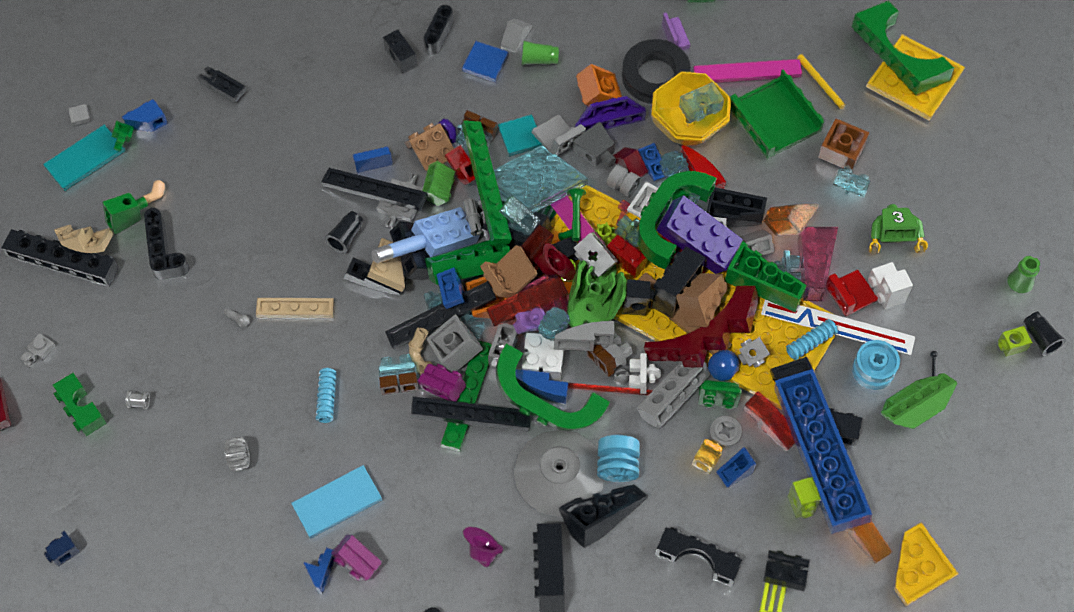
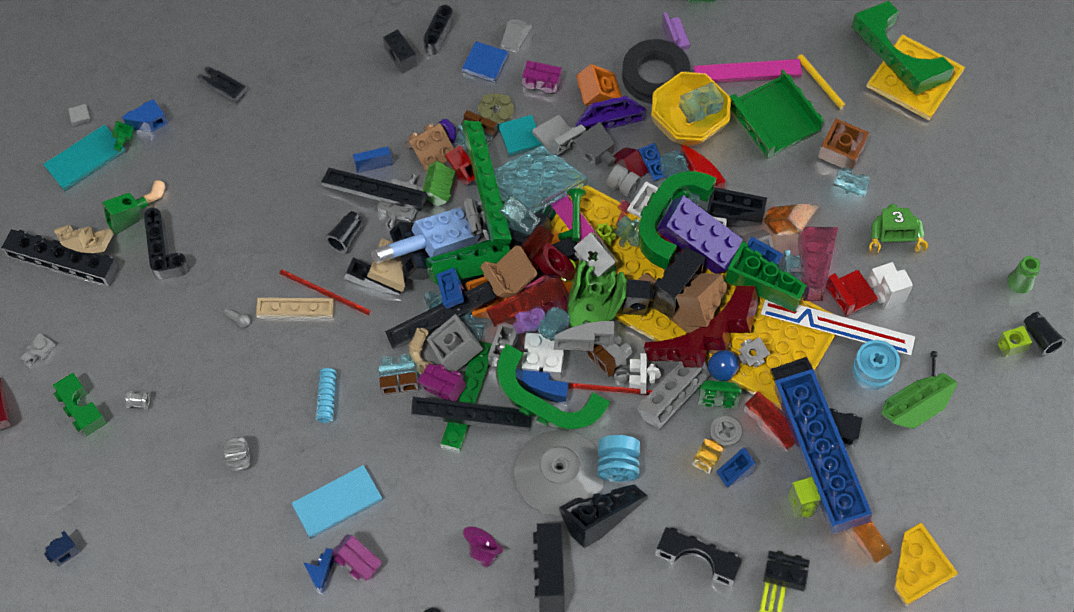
(325, 292): none -> clear red axle
(498, 101): none -> olive plate
(539, 54): bright green plant -> none
(541, 76): none -> magenta brick
(628, 256): red brick -> none
(767, 252): none -> blue slope
(812, 339): medium azure piece -> none

